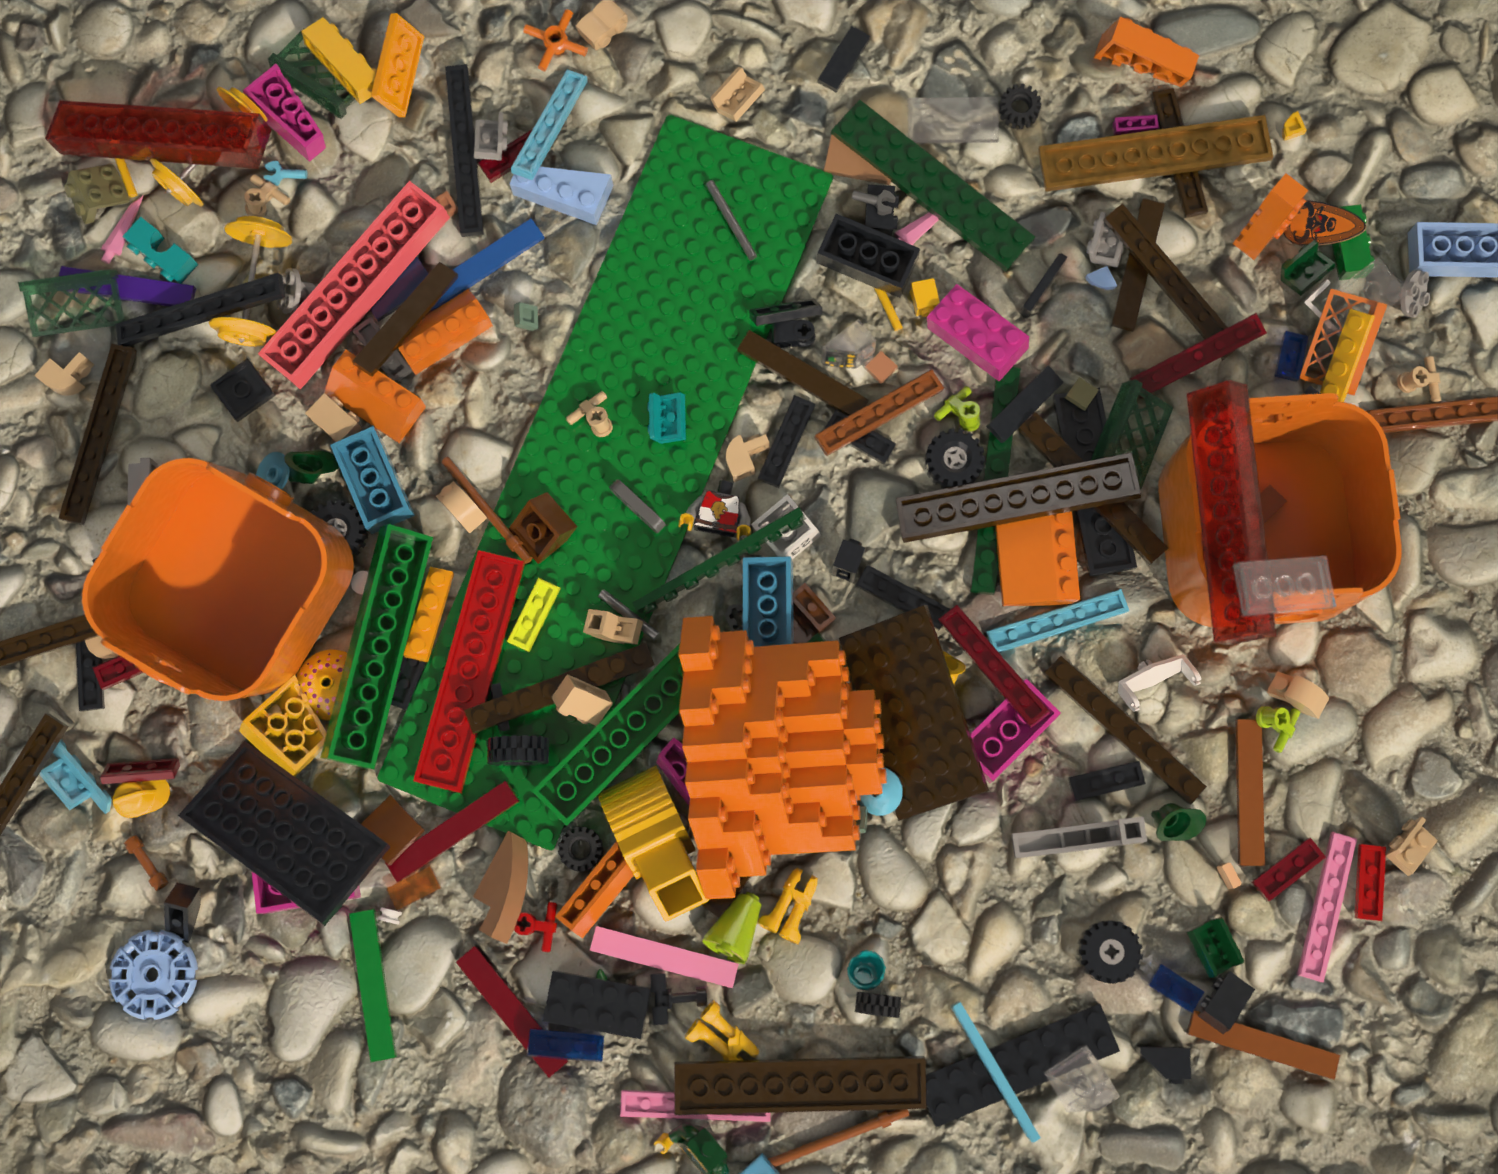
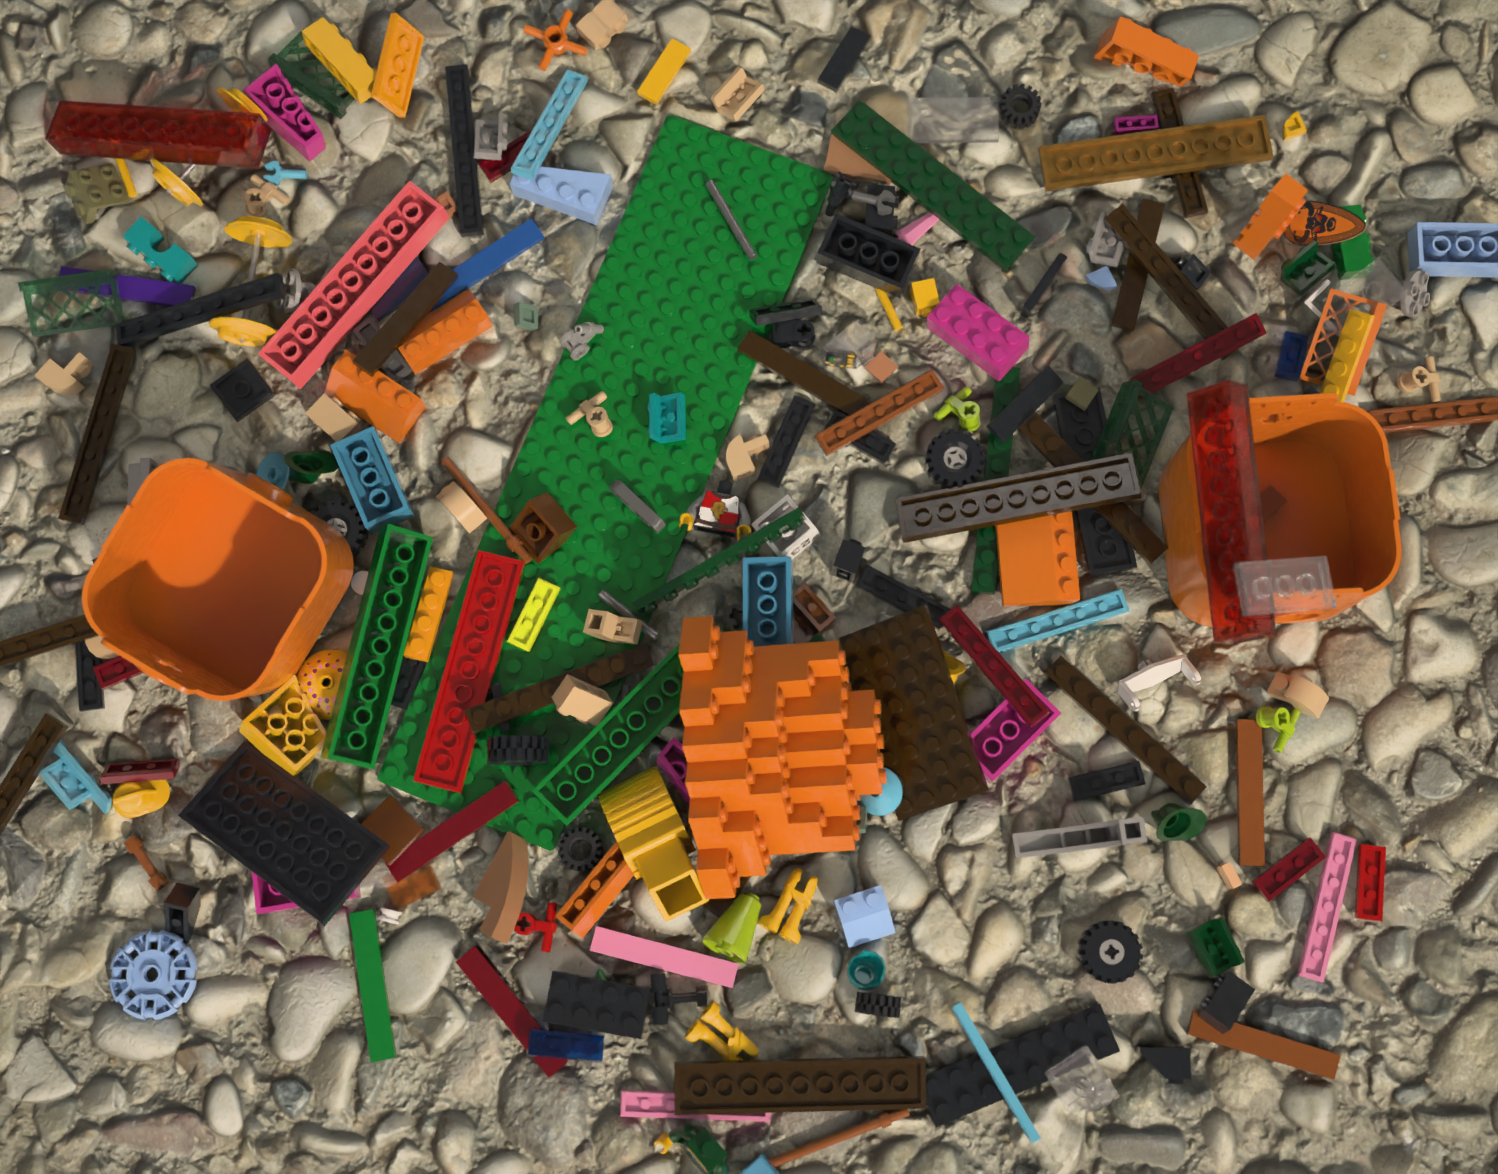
(115, 241): bright pink bar -> none
(577, 338): none -> light grey piece
(664, 71): none -> yellow tile
(840, 188): none -> black piece
(864, 916): none -> light blue slope
(1175, 988): clear blue plate -> none
(1192, 269): none -> black bracket
(1411, 846): tan bracket -> none

